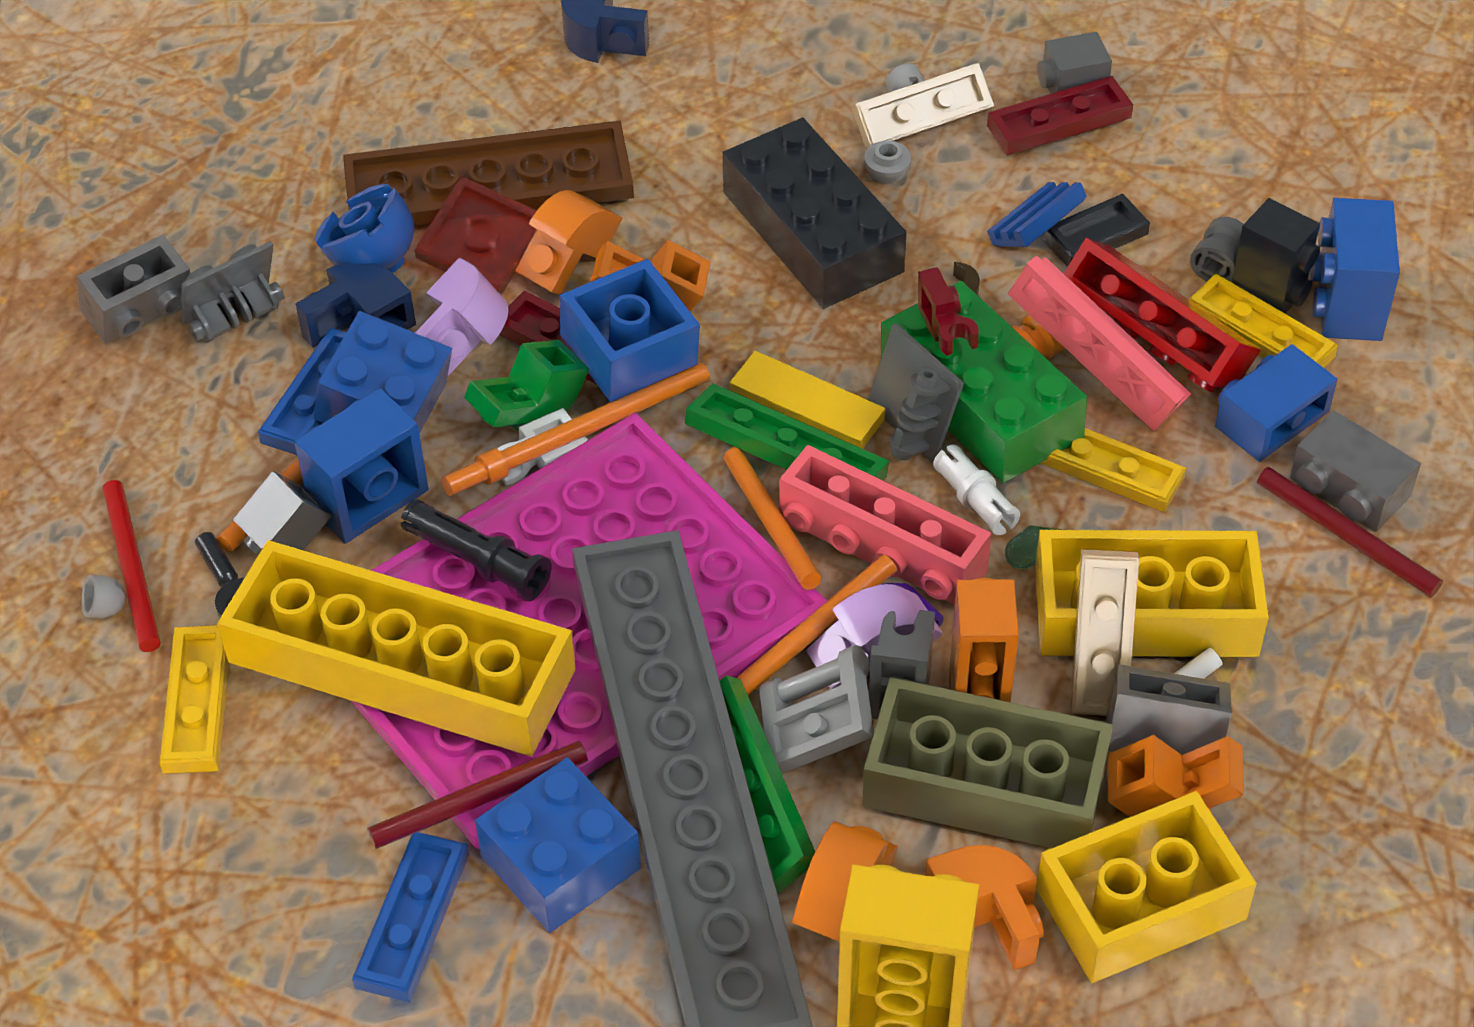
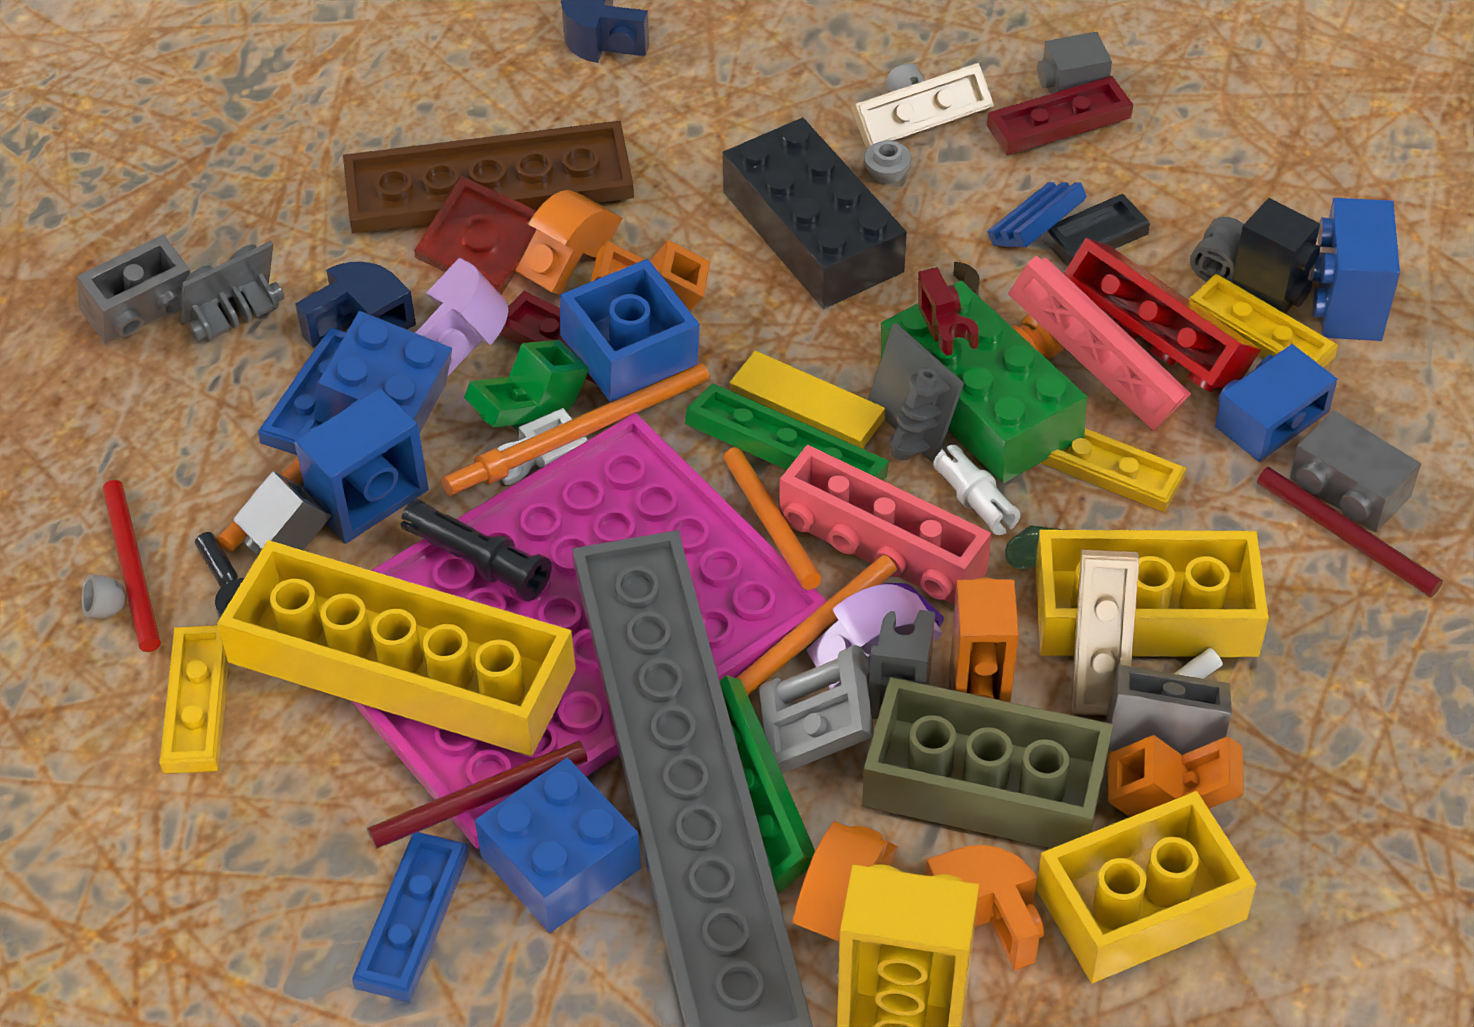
(372, 231): blue cylinder -> none

